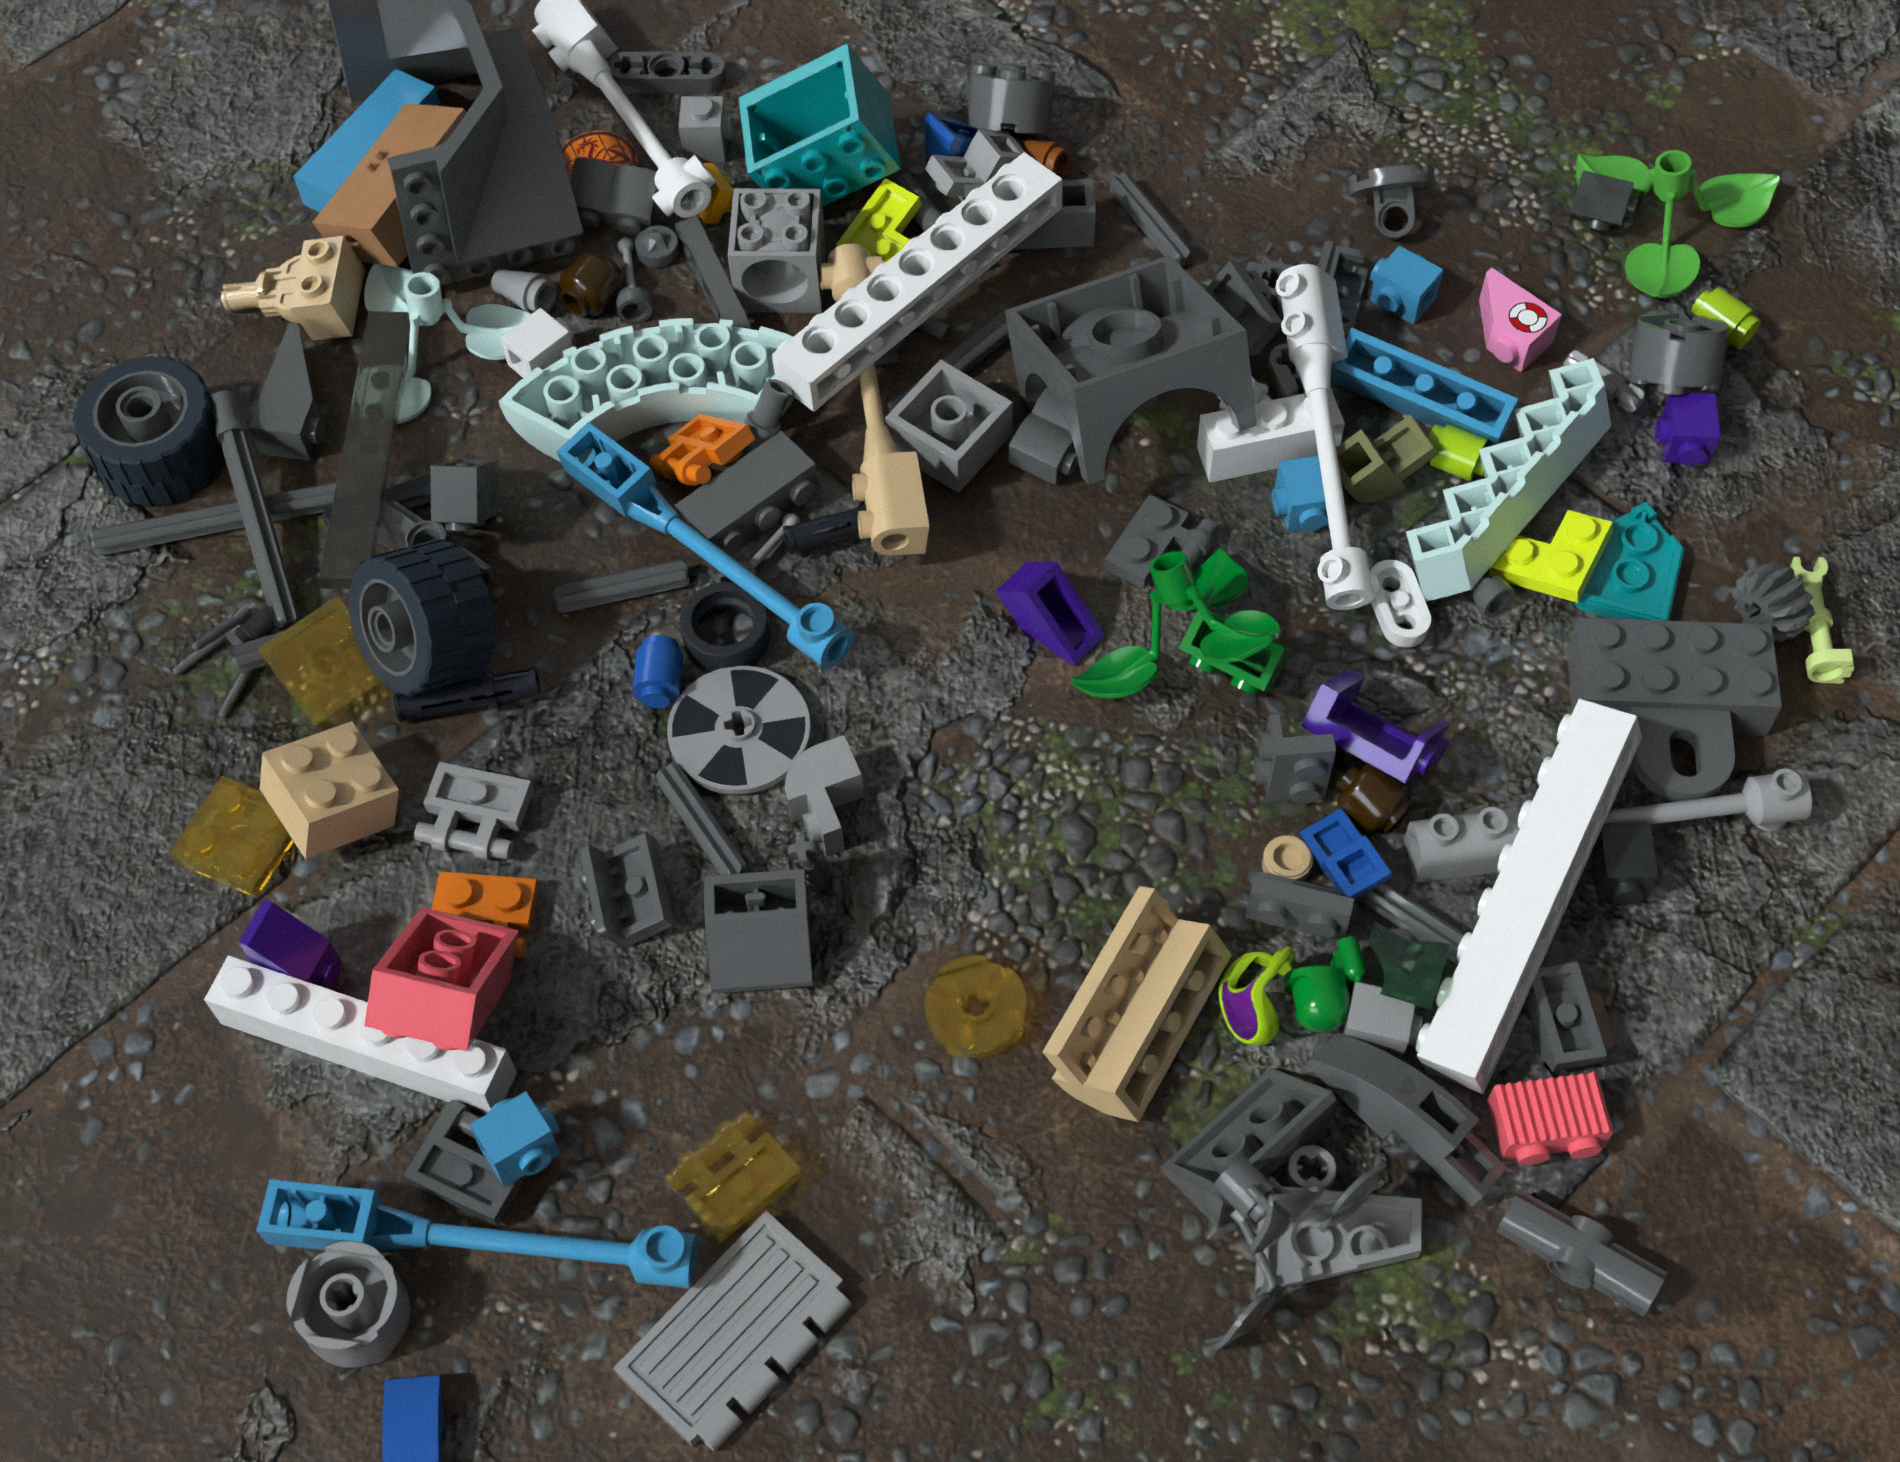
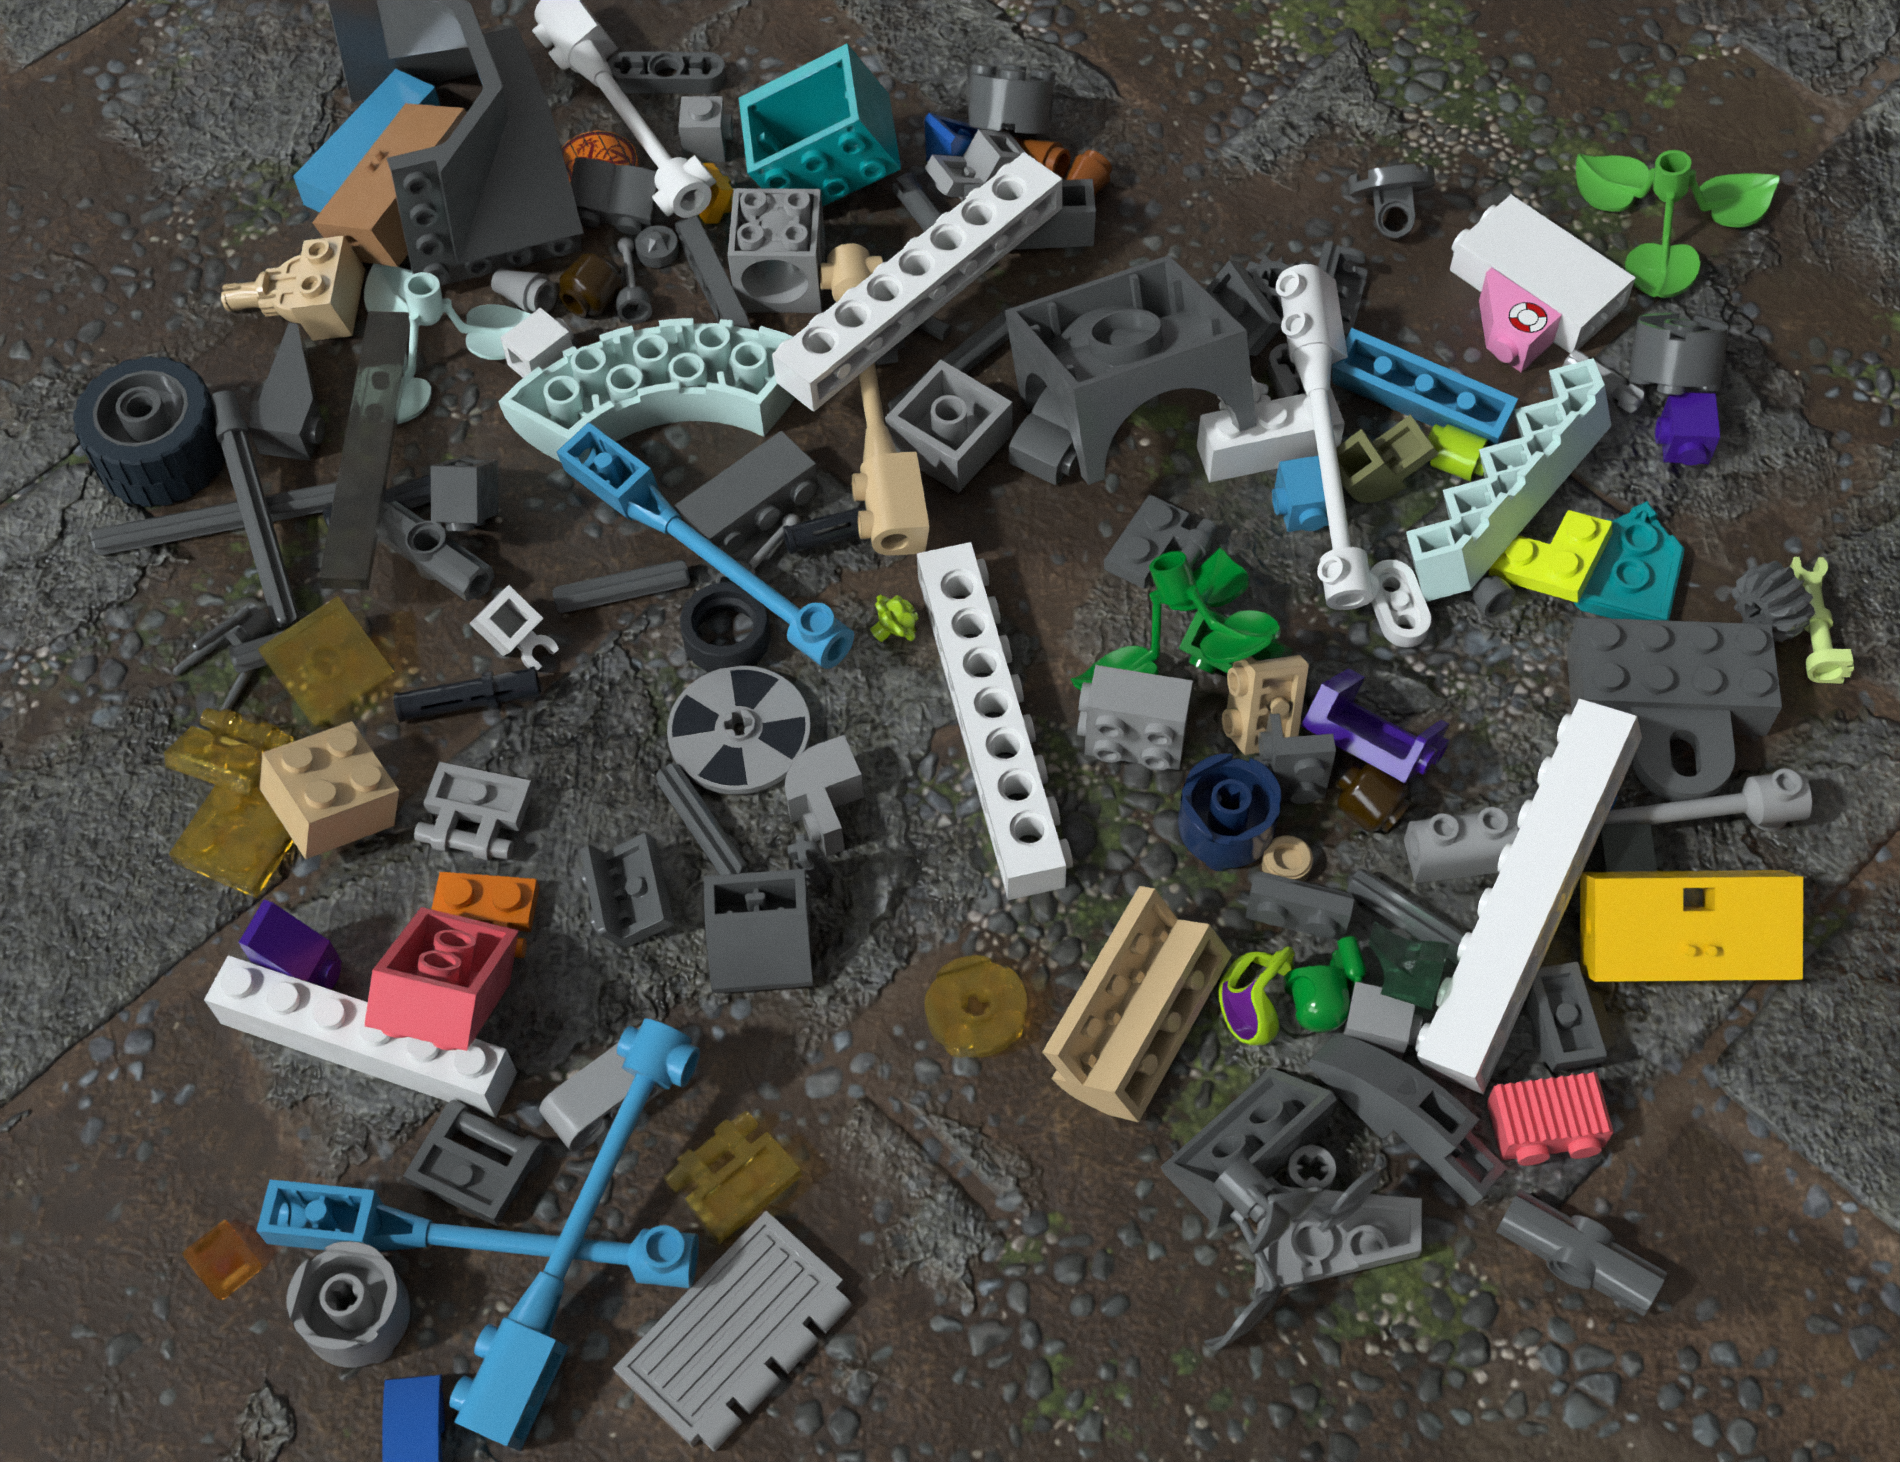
(218, 757): none -> clear yellow plate
(222, 1260): none -> clear orange slope
(422, 617): black wheel -> none
(509, 624): none -> white brick
(517, 1137): dark azure brick -> none
(520, 1353): none -> dark azure bar
(589, 1100): none -> light grey beam
(658, 671): blue brick -> none
(698, 445): orange plate -> none
(767, 413): dark grey pin -> none
(883, 220): neon yellow plate -> none
(895, 618): none -> lime plant
(1023, 866): none -> white brick
(1051, 610): dark purple slope -> none
(1091, 166): none -> dark orange cone
(1134, 717): none -> light grey brick
(1150, 219): dark grey axle -> none
(1229, 811): none -> dark blue brick
(1262, 690): none -> tan bracket
(1345, 855): blue slope -> none
(1405, 284): dark azure brick -> none
(1546, 264): none -> white brick
(1603, 201): pearl dark grey brick -> none
(1691, 925): none -> yellow brick
(1729, 309): lime brick -> none

